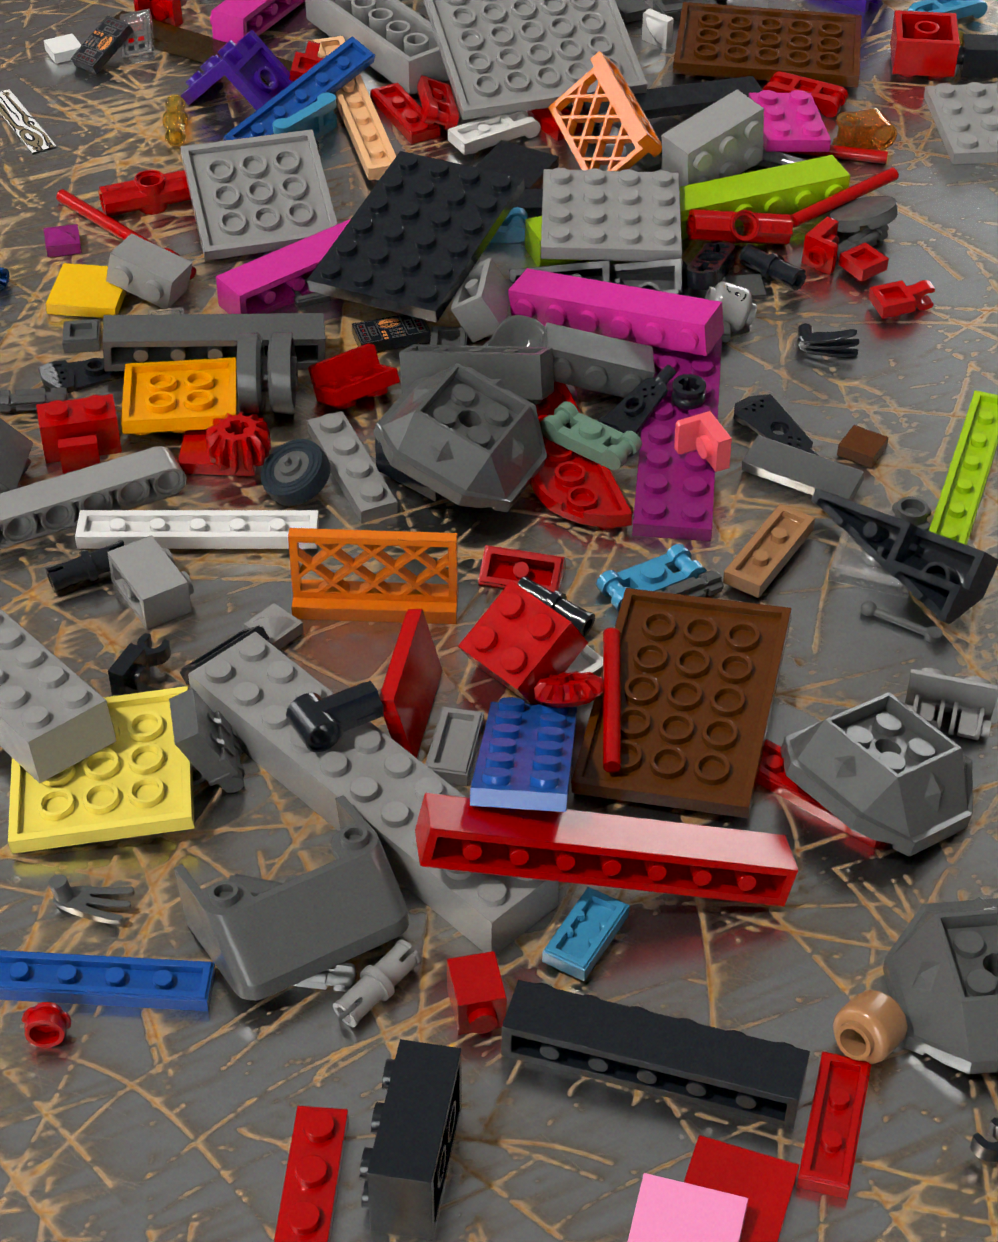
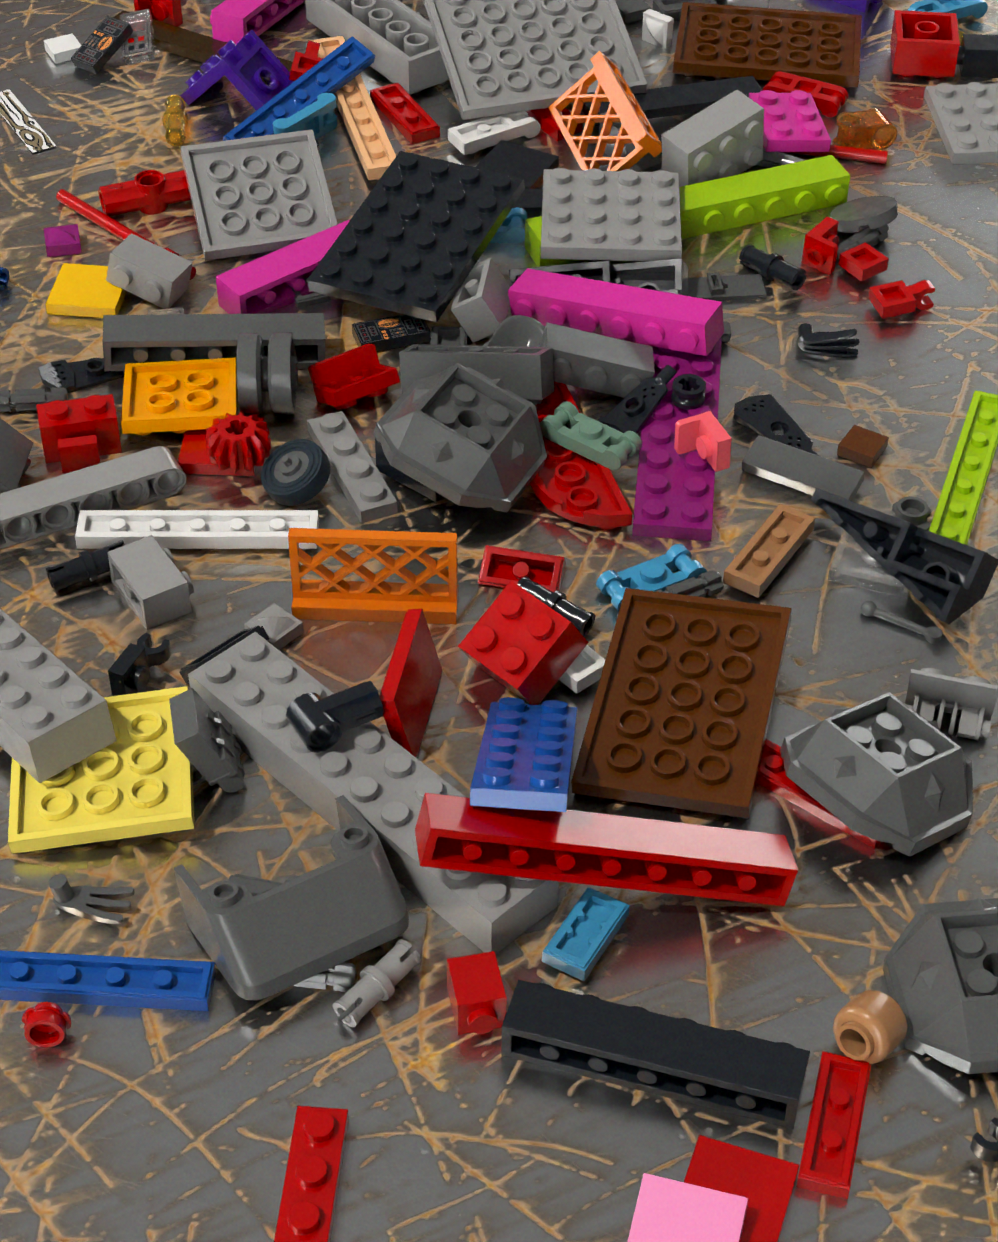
(81, 336): dark grey tile -> none
(412, 1139): black brick -> none
(437, 103): red plate -> none
(455, 744): light grey tile -> none
(568, 689): red gear -> none
(611, 700): red bar -> none
(710, 265): black beam -> none
(720, 226): red piece -> none
(735, 302): light grey head -> none
(844, 196): red bar -> none

